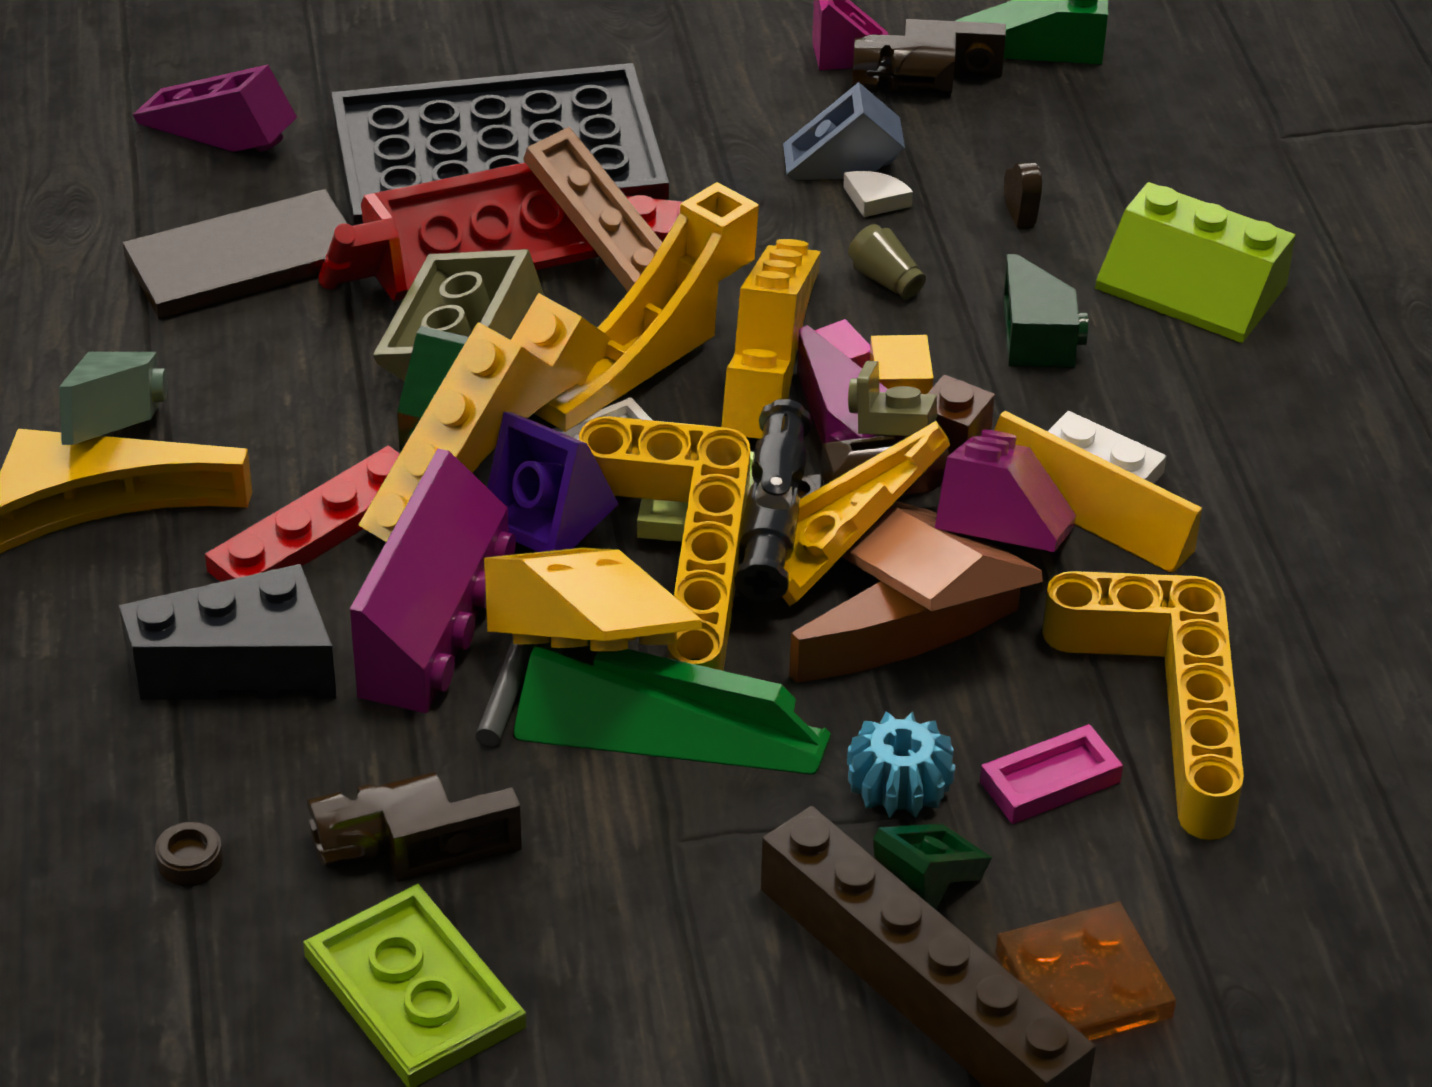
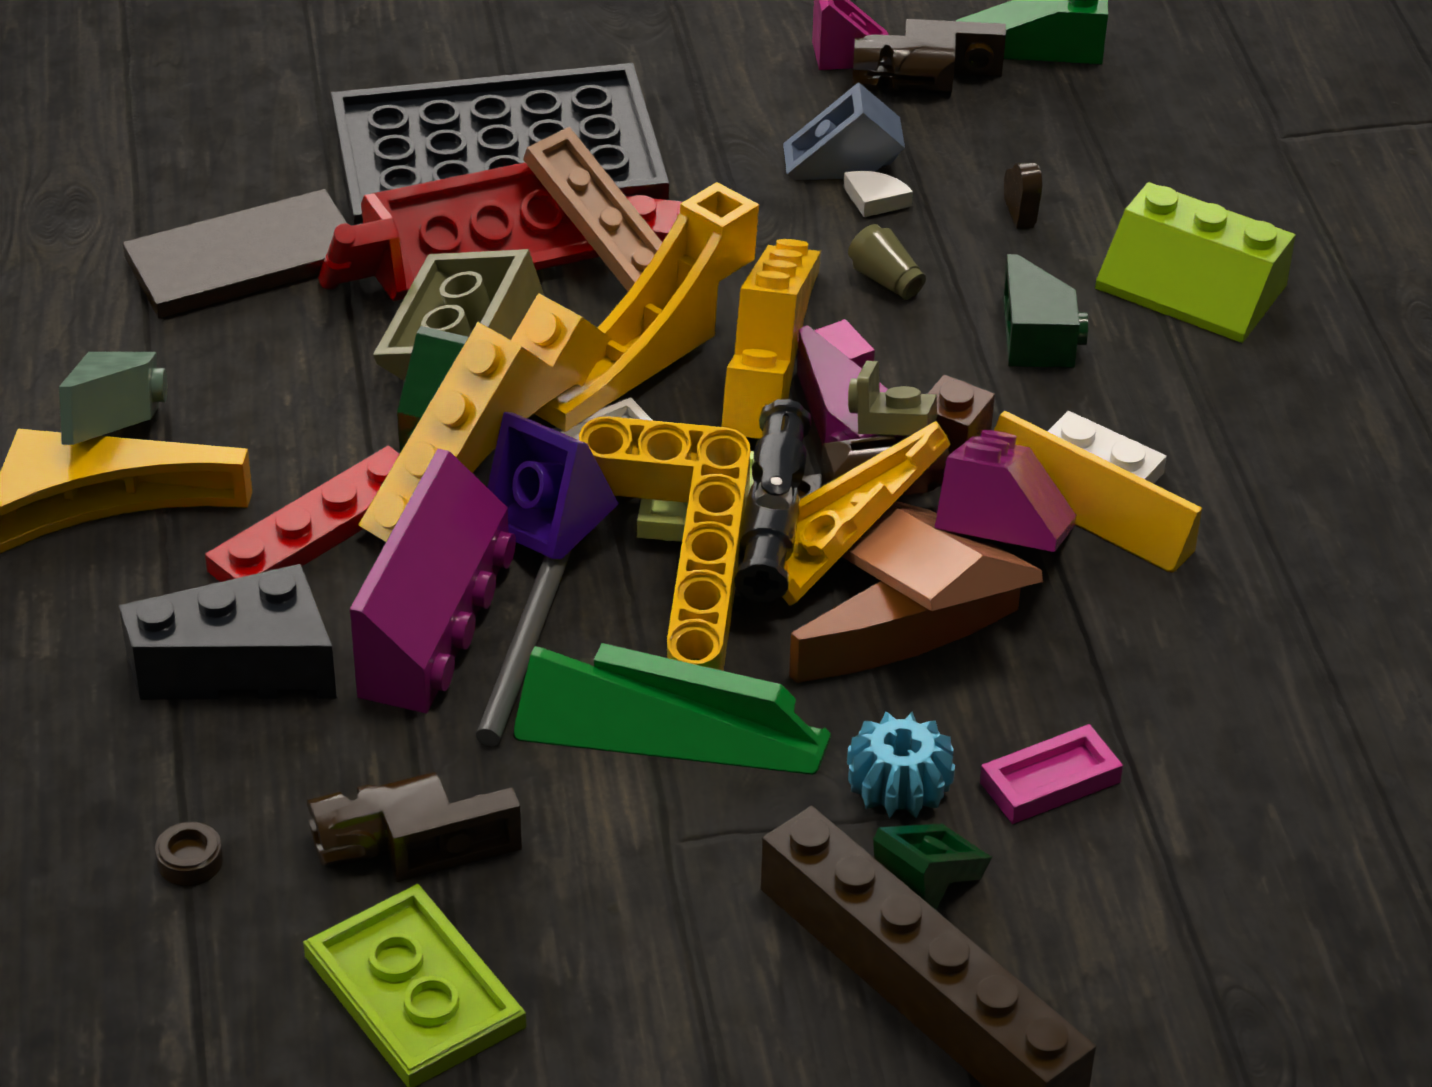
(223, 111): magenta slope -> none
(581, 598): yellow slope -> none
(903, 361): yellow brick -> none
(1089, 970): clear orange plate -> none
(1189, 627): yellow beam -> none

